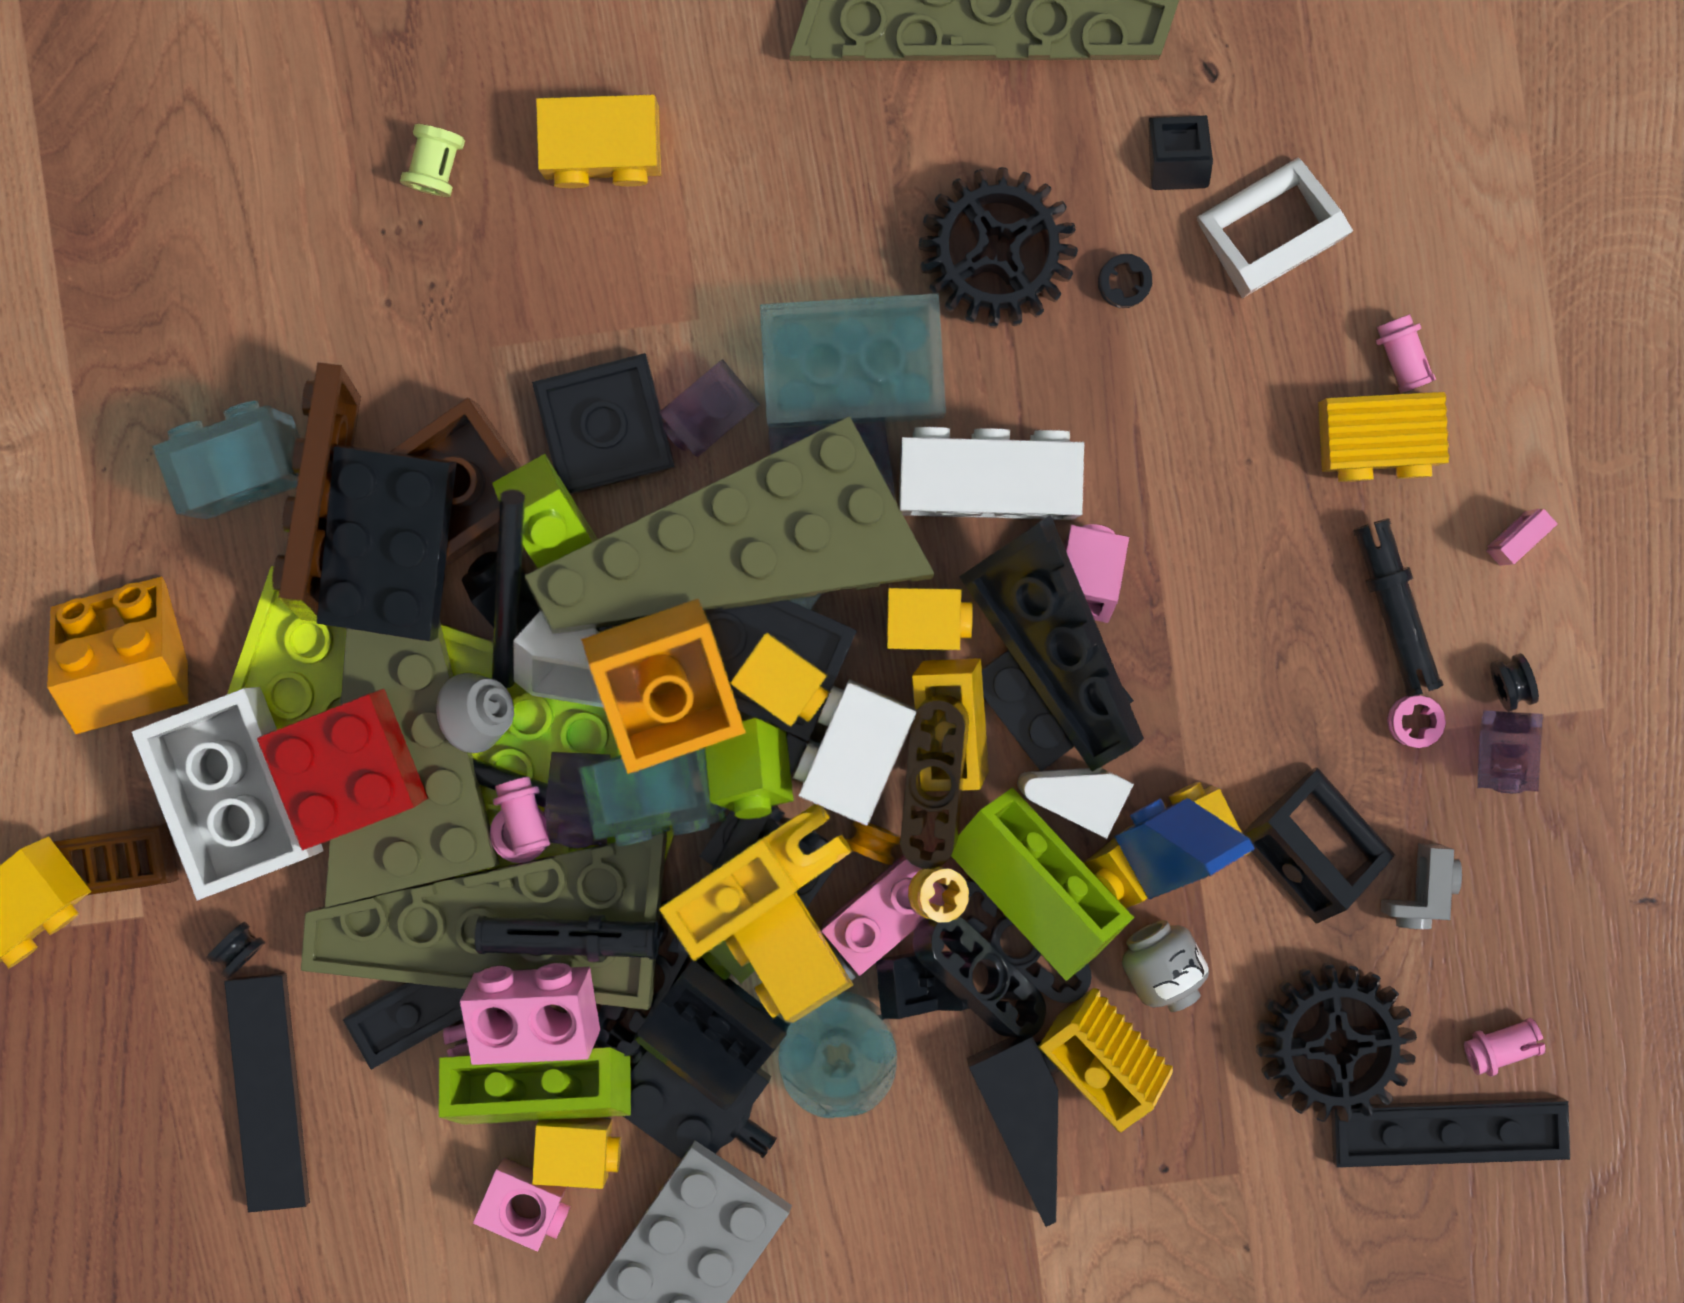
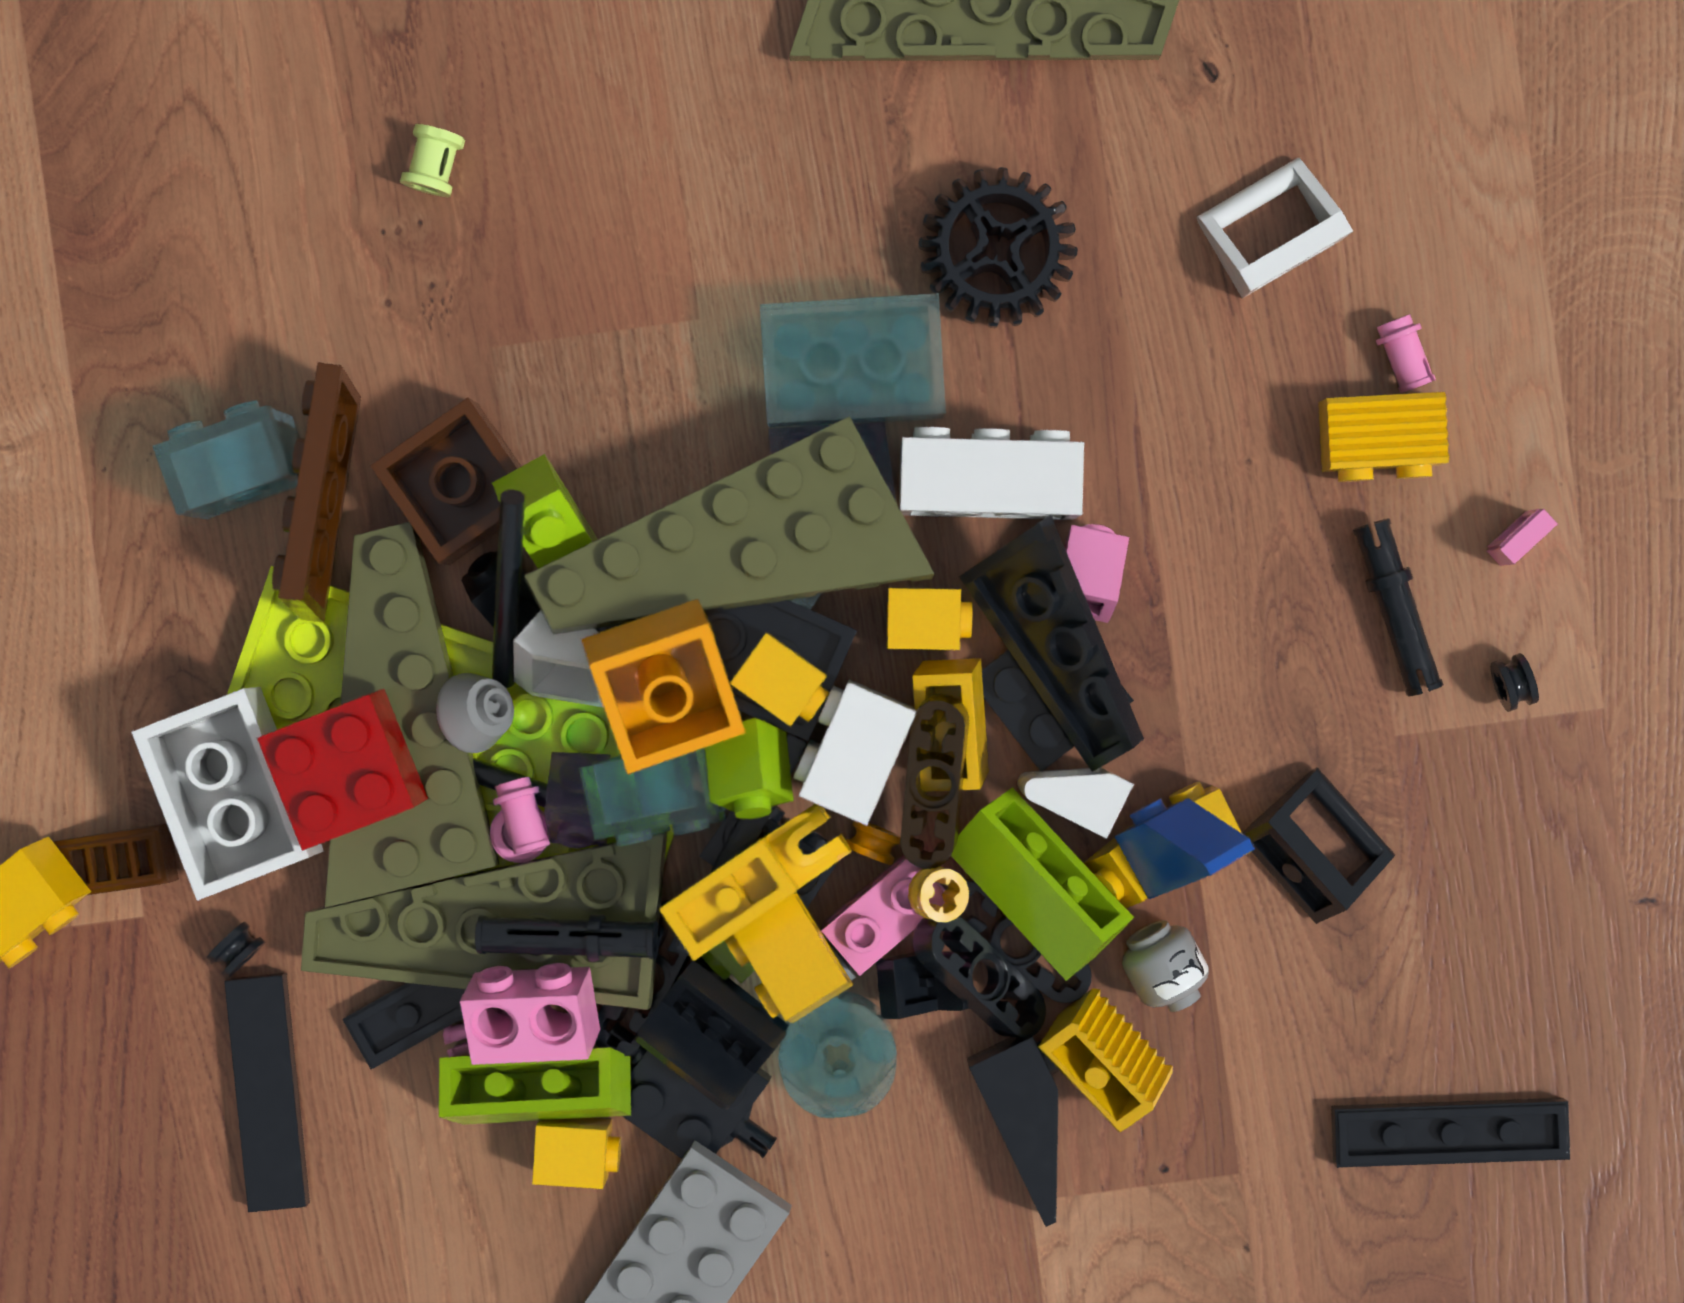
(116, 656): light orange slope -> none
(386, 542): black plate -> none
(498, 1213): bright pink brick -> none
(598, 139): yellow brick -> none
(604, 424): black plate -> none
(707, 409): clear purple bracket -> none
(1133, 265): black bush -> none
(1180, 152): black slope -> none
(1360, 1042): black gear -> none
(1426, 735): bright pink bush -> none
(1436, 881): light grey bracket -> none
(1503, 1047): bright pink pin -> none
(1510, 751): clear purple brick -> none

